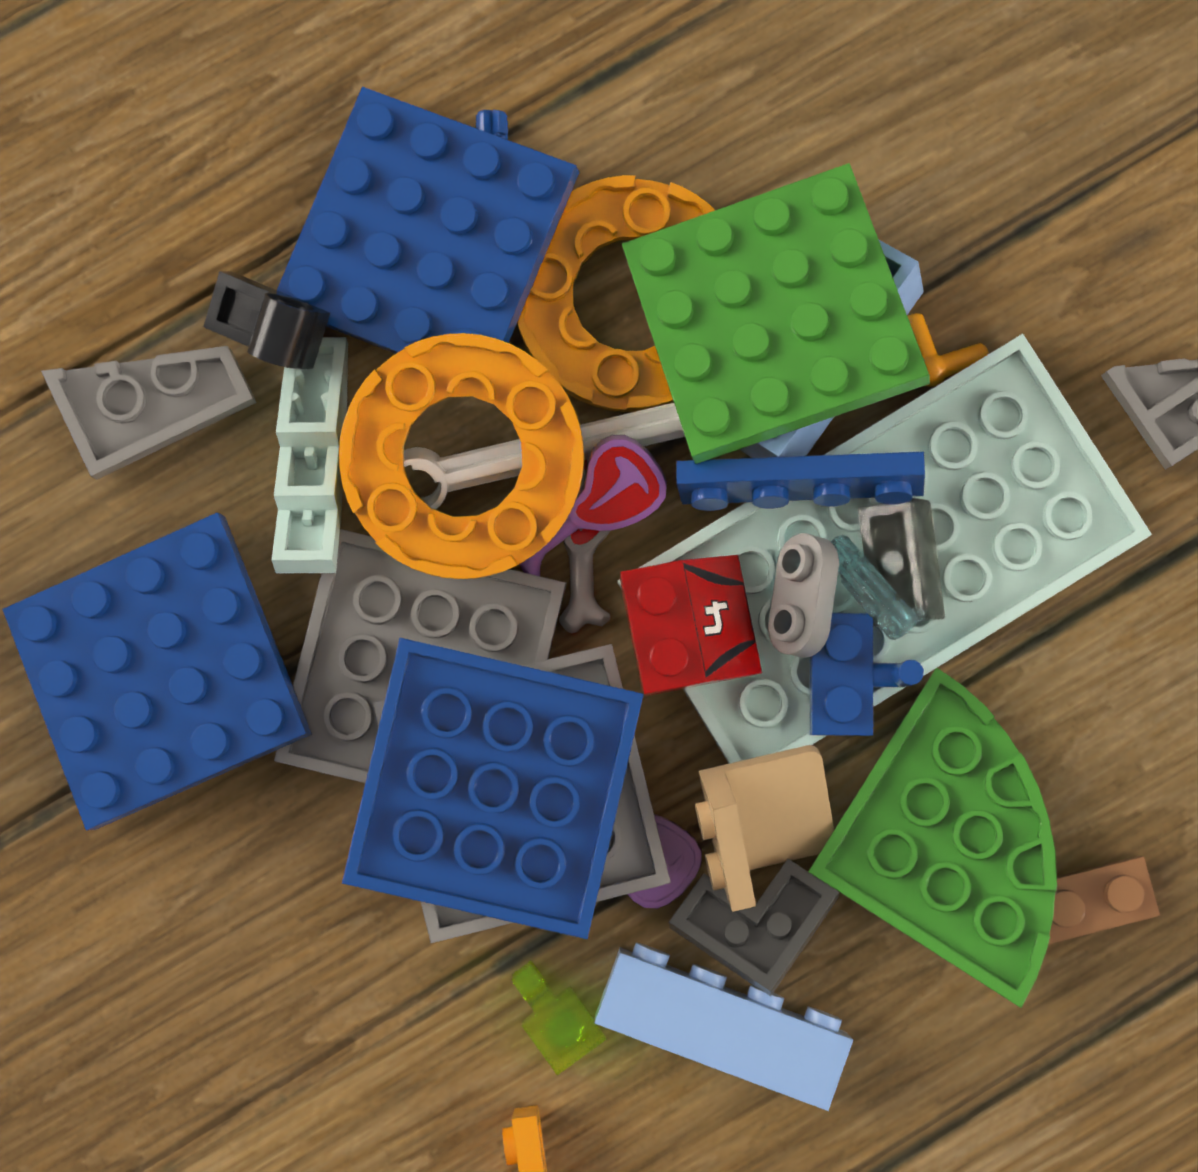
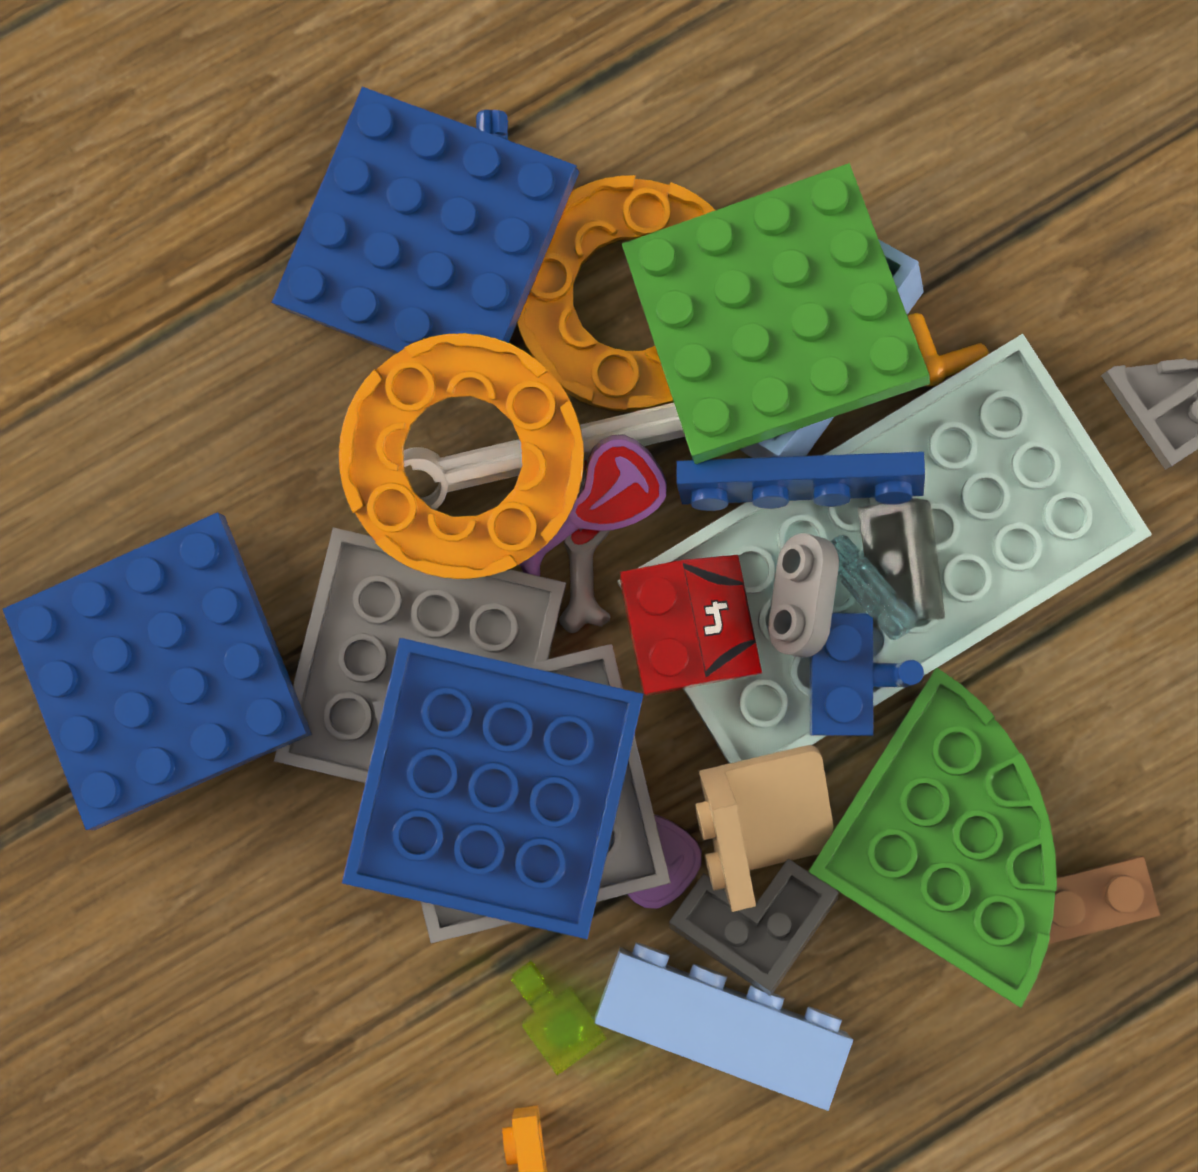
(144, 405): light grey wing -> none
(267, 321): black plate -> none
(308, 469): light aqua slope -> none

